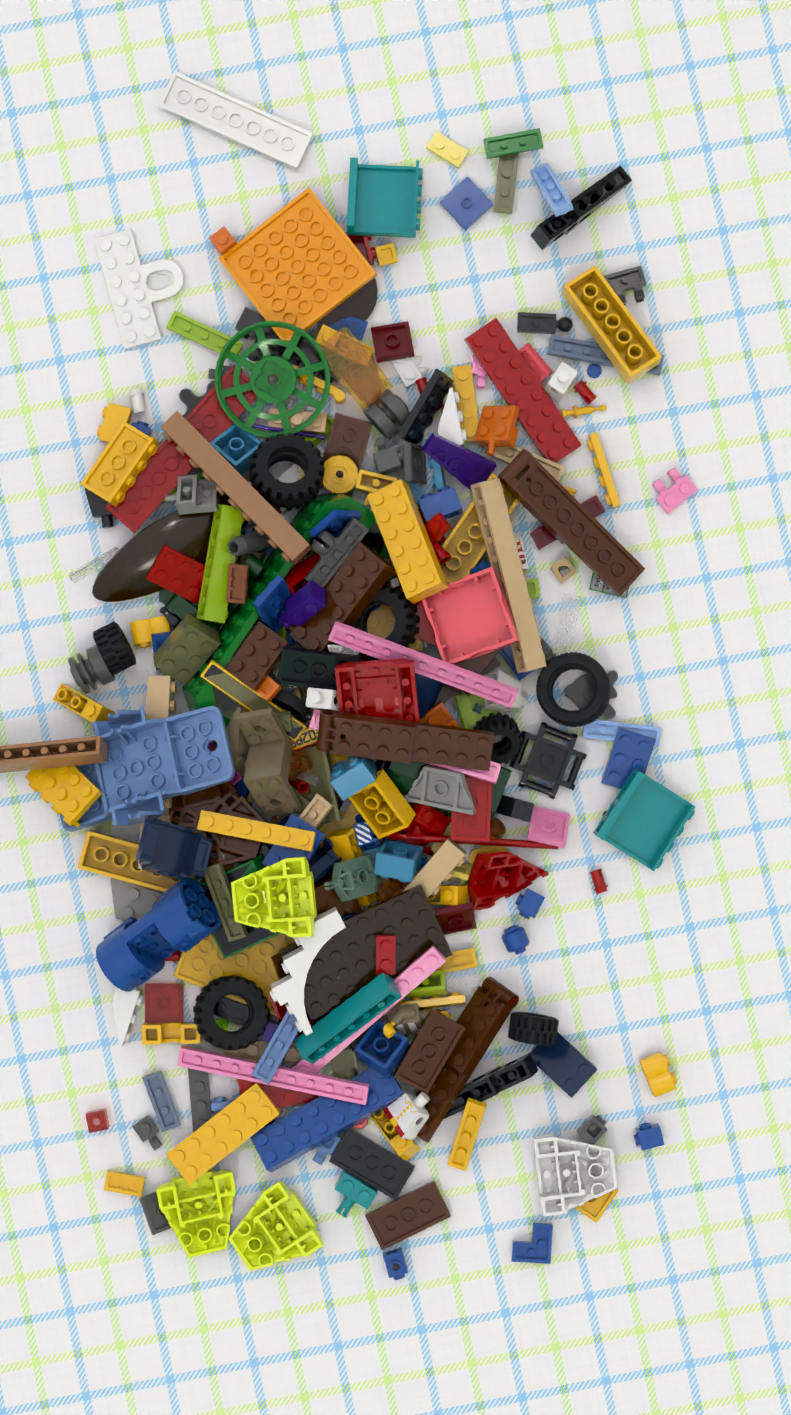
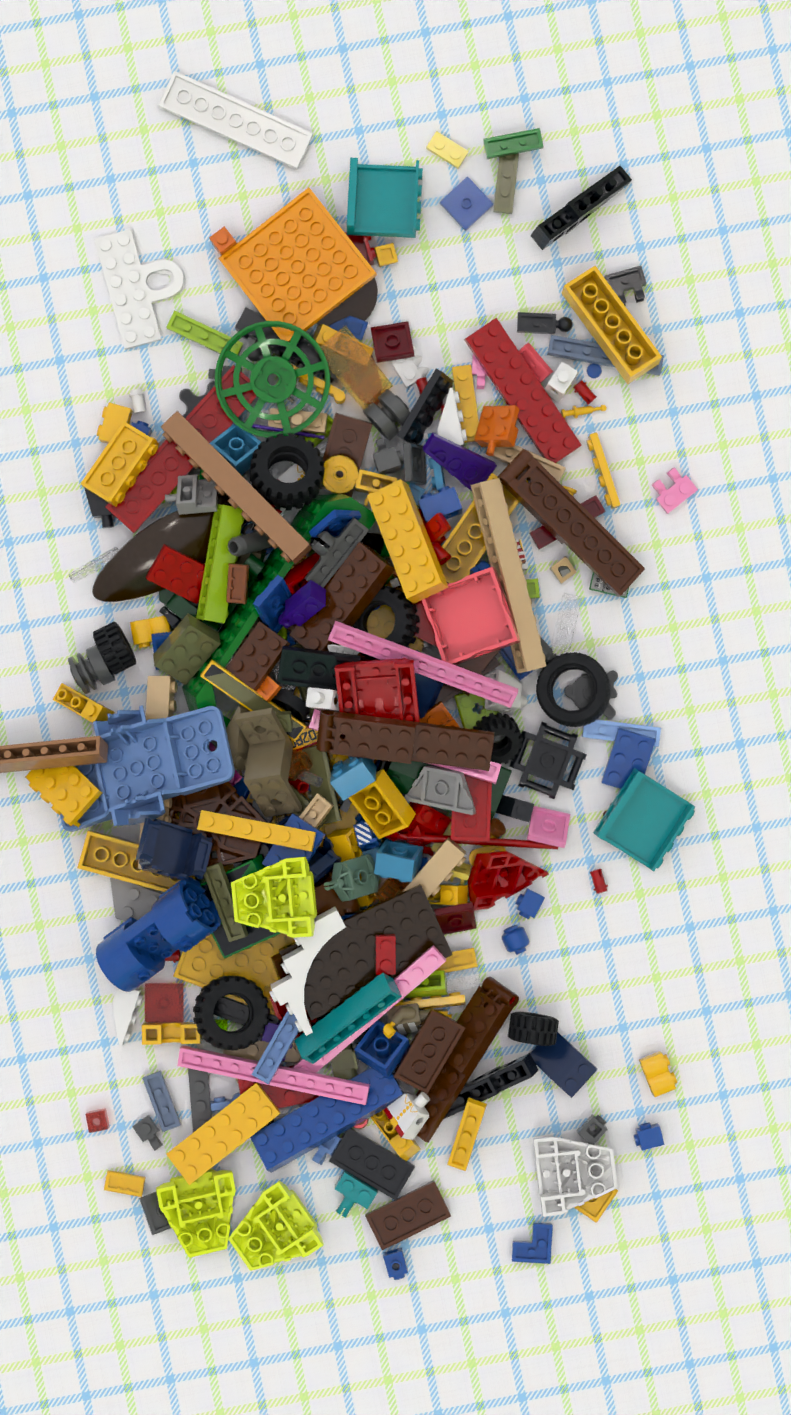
(551, 190): light blue plate -> none

